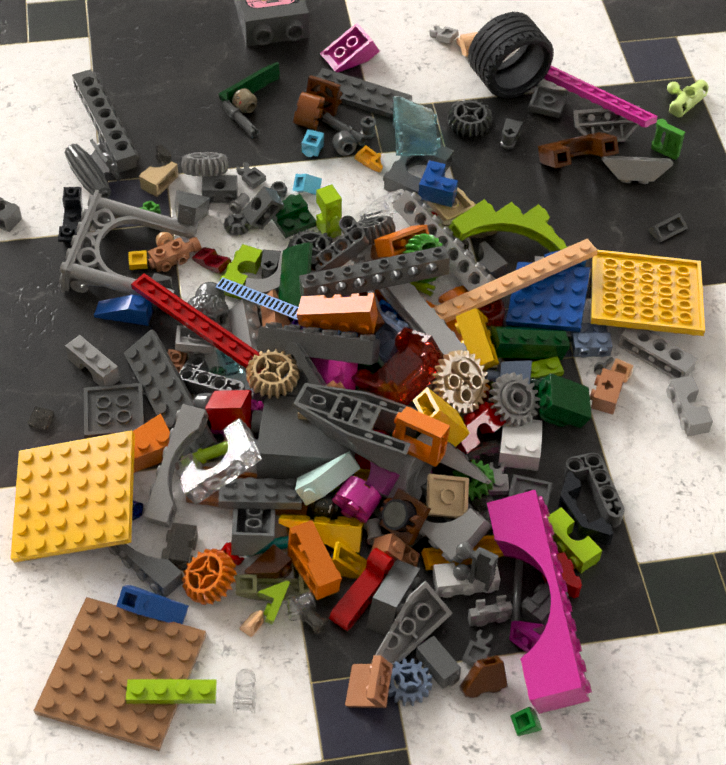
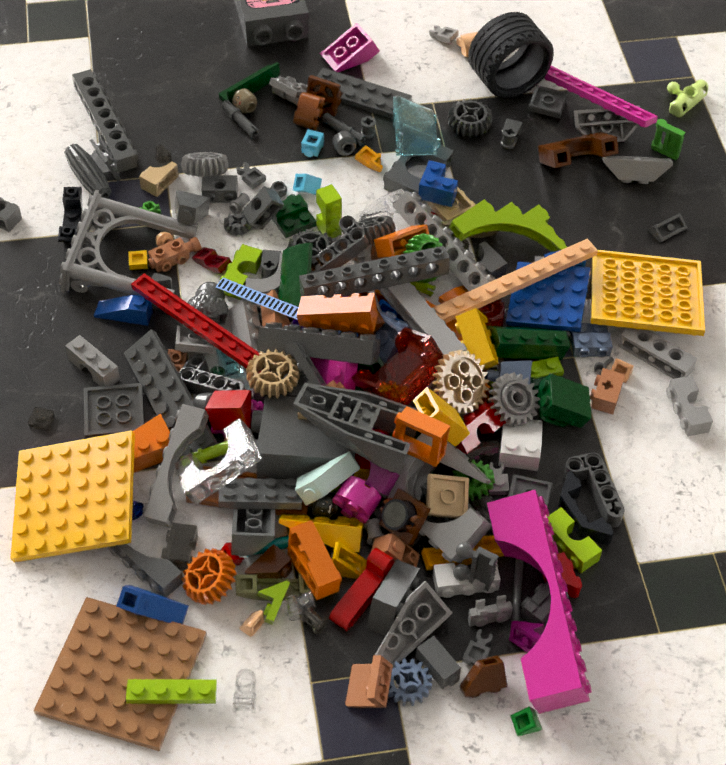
(288, 88): none -> light grey plate

